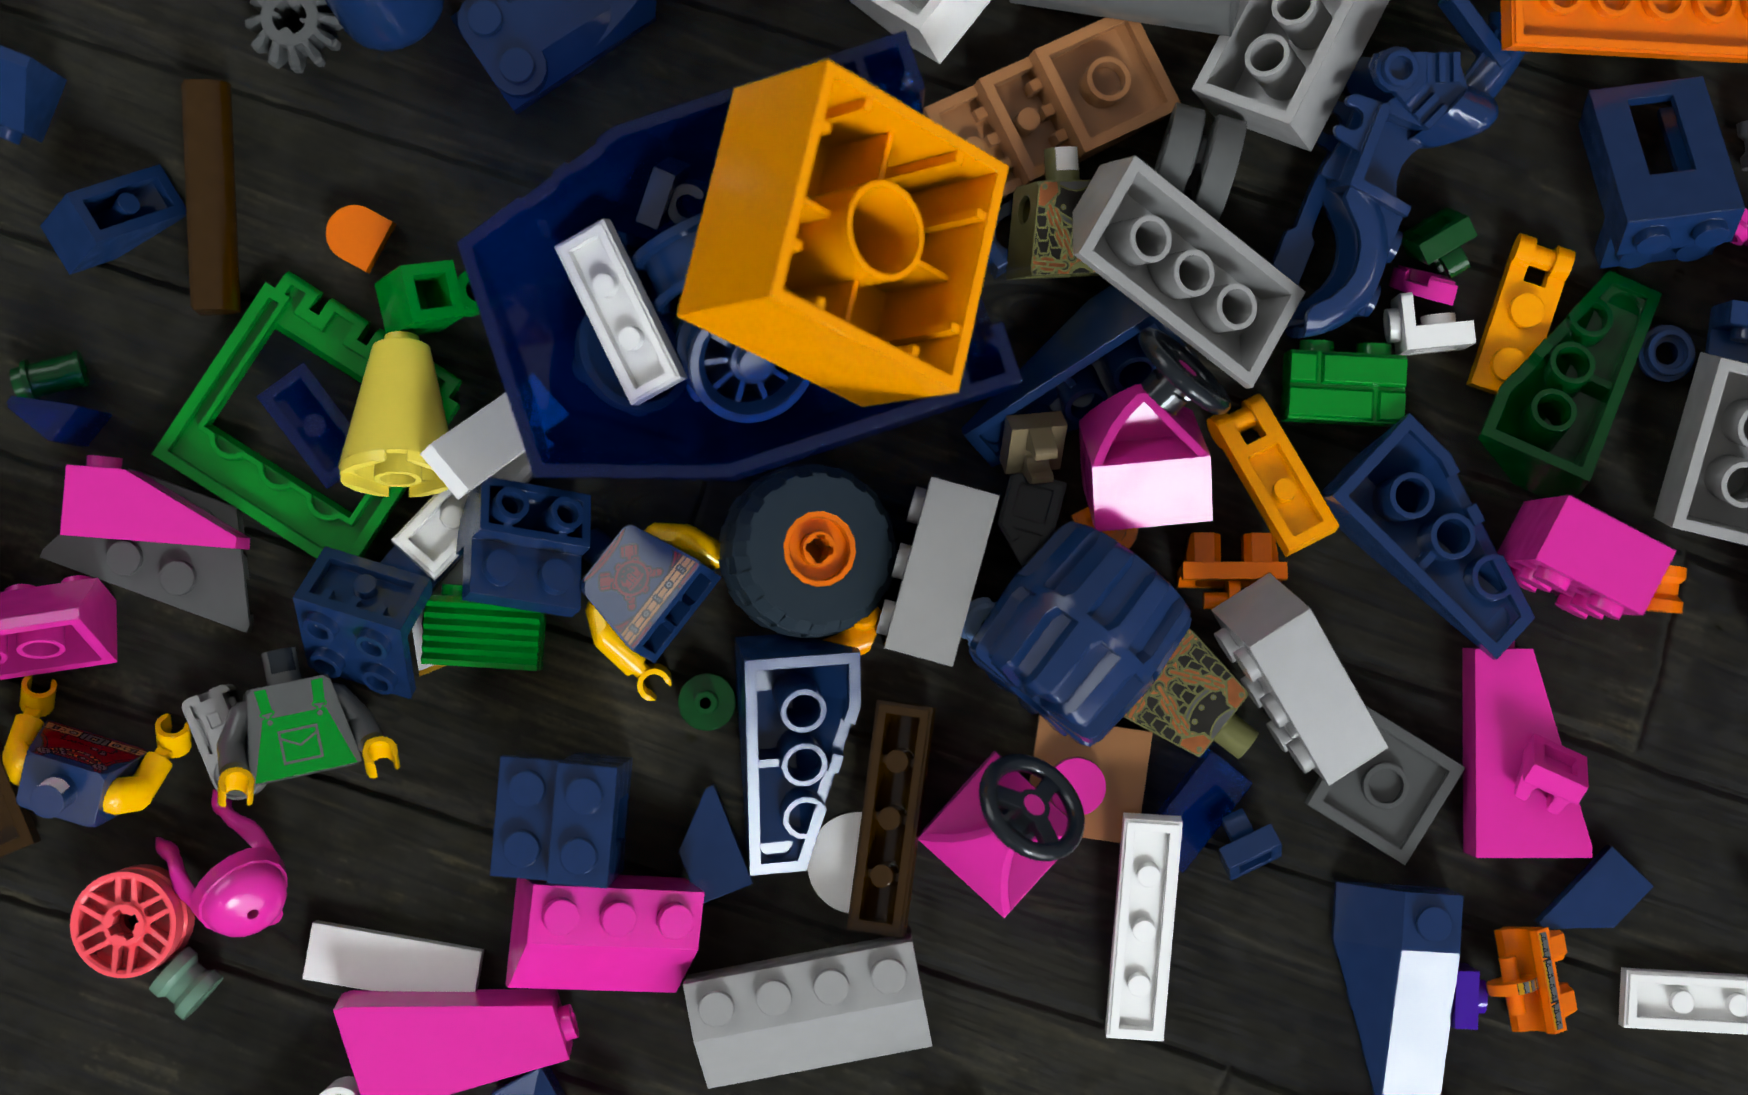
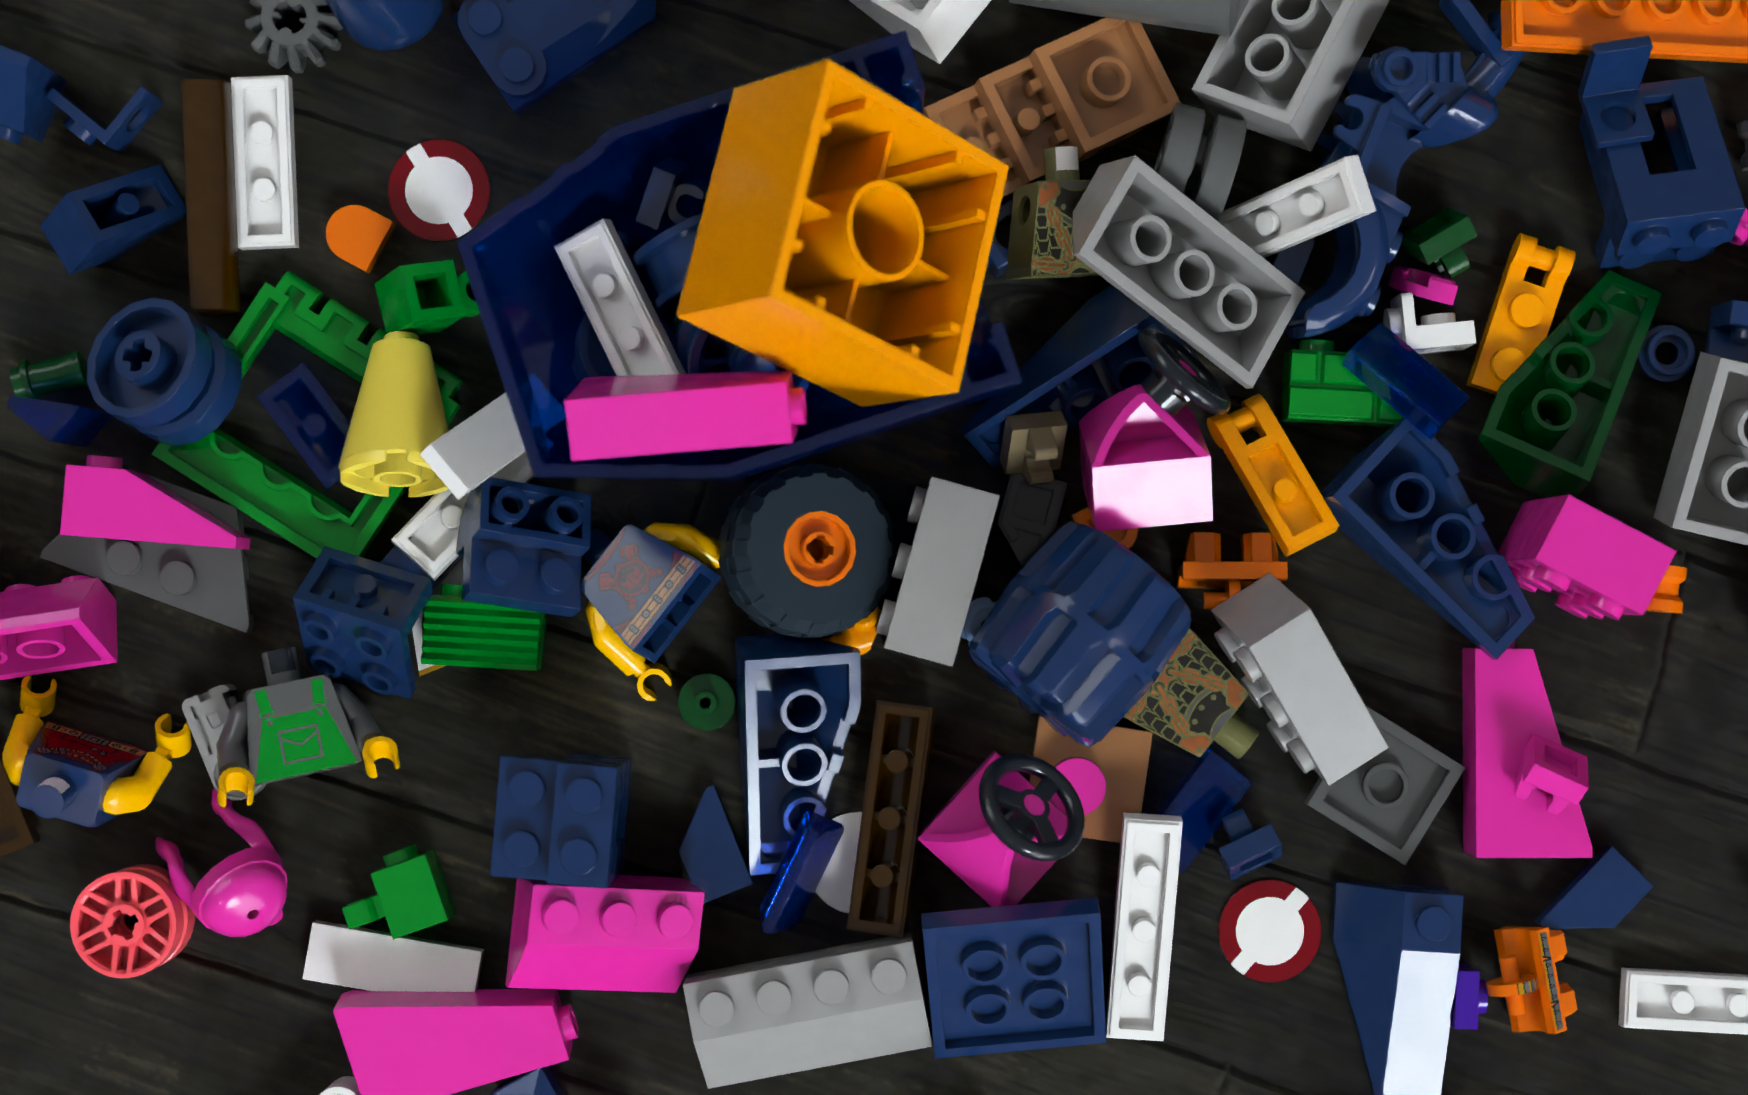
(119, 132): none -> dark blue bracket
(164, 372): none -> dark blue wheel
(186, 983): sand green wheel -> none
(265, 162): none -> white tile
(409, 894): none -> green brick
(438, 190): none -> sticker
(682, 413): none -> dark pink slope
(799, 872): none -> clear blue slope
(1015, 977): none -> dark blue plate
(1269, 931): none -> sticker
(1302, 208): none -> white tile
(1405, 380): none -> clear blue slope
(1614, 80): none -> dark blue bracket

